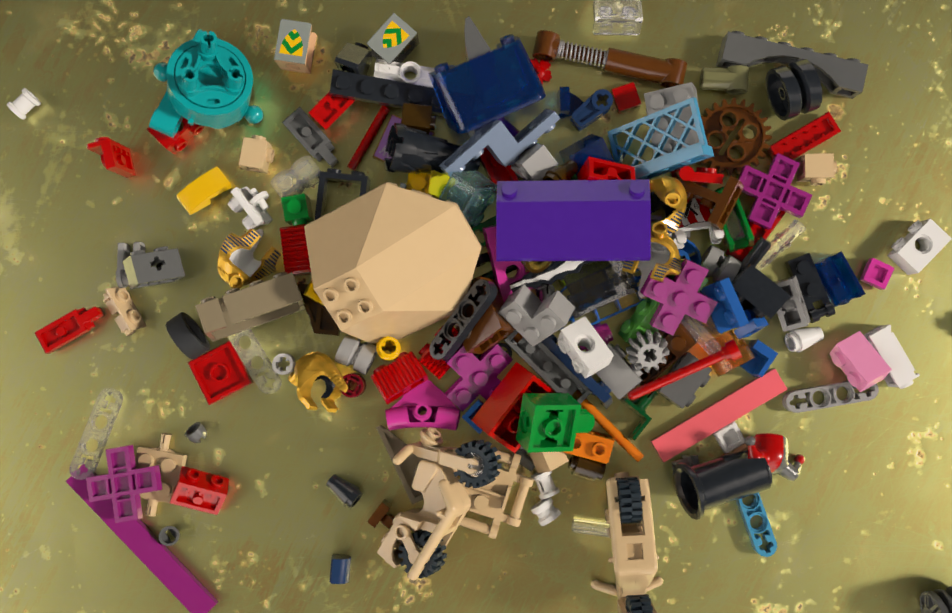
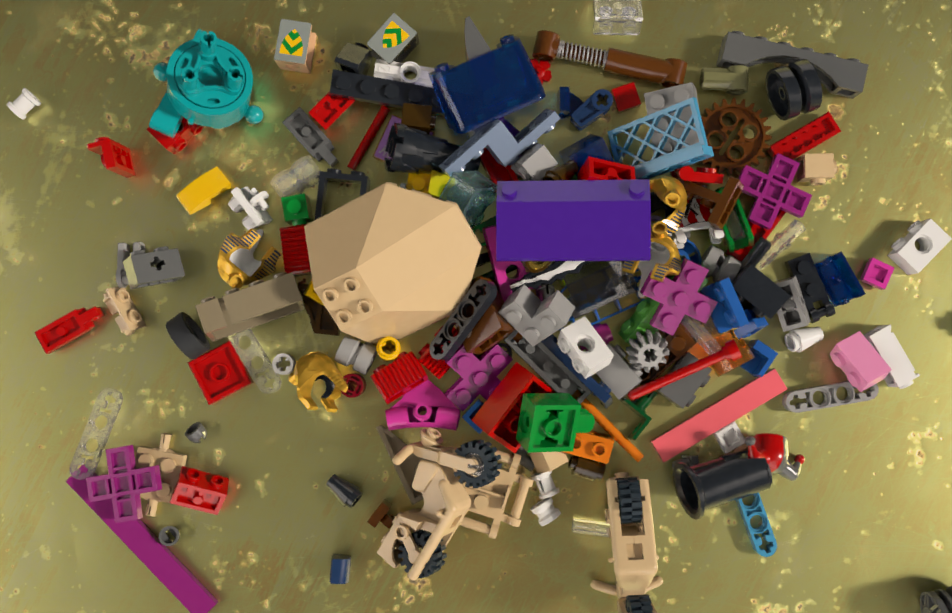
(256, 154): tan brick -> none

